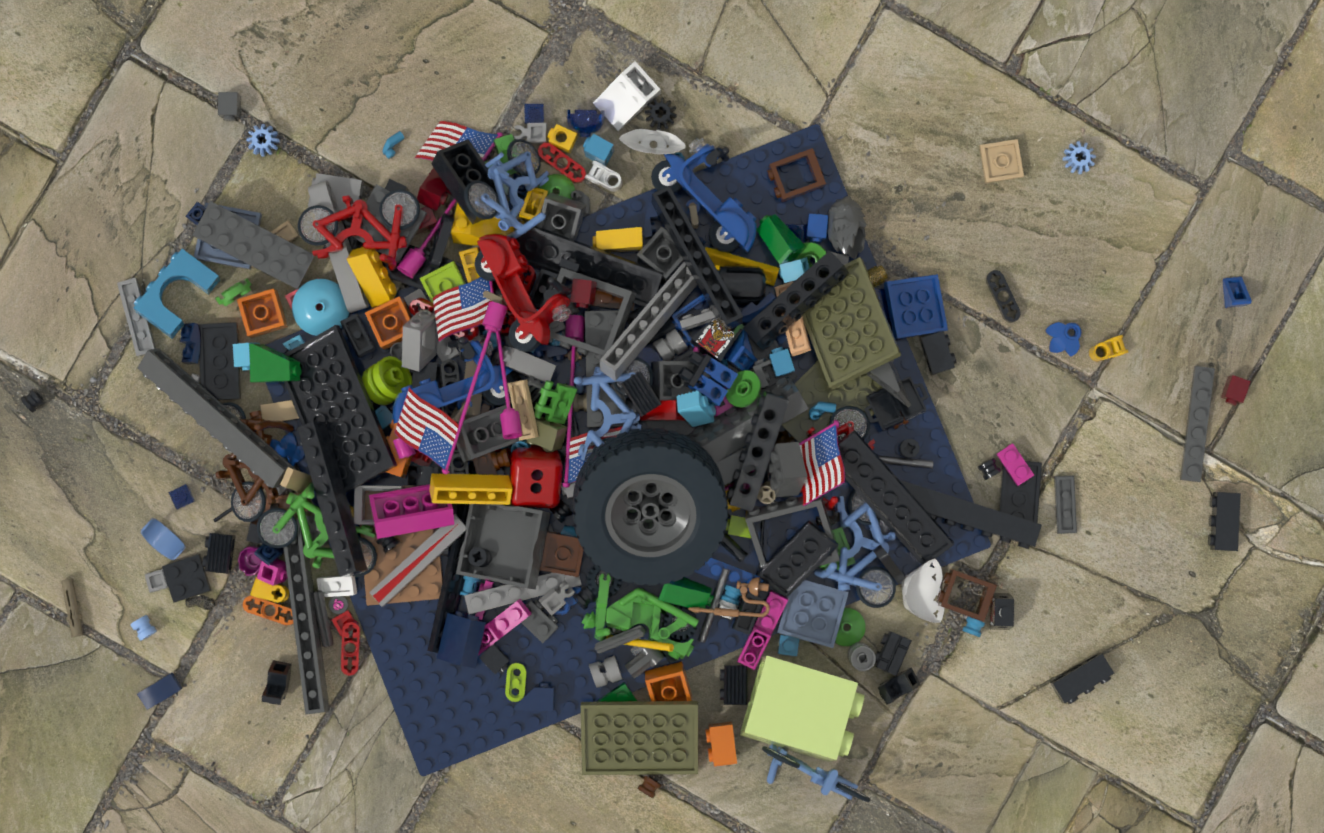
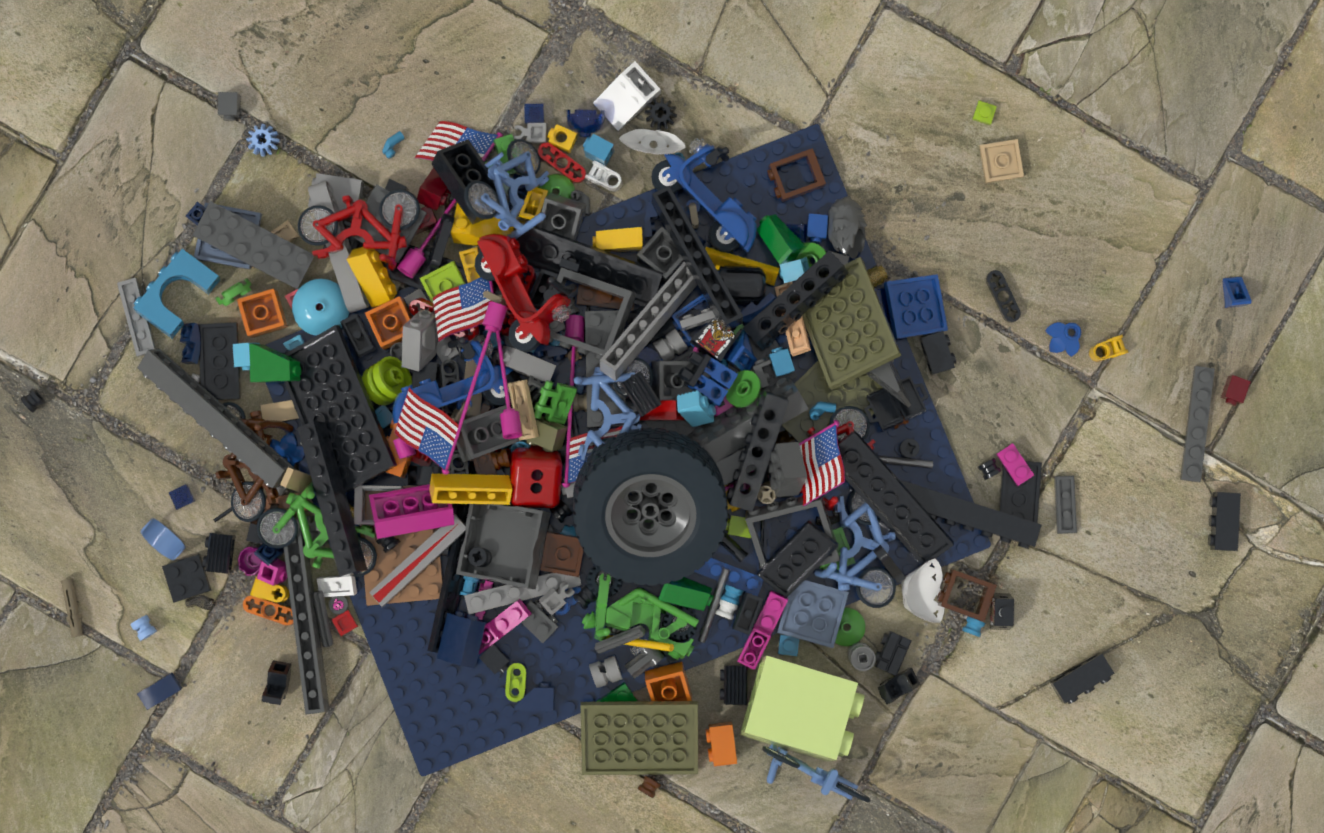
(156, 581): light grey tile -> none
(355, 660): red beam -> none
(583, 292): dark red brick -> none
(754, 588): medium nougat piece -> none
(984, 113): none -> lime plate
(1086, 157): light blue gear -> none

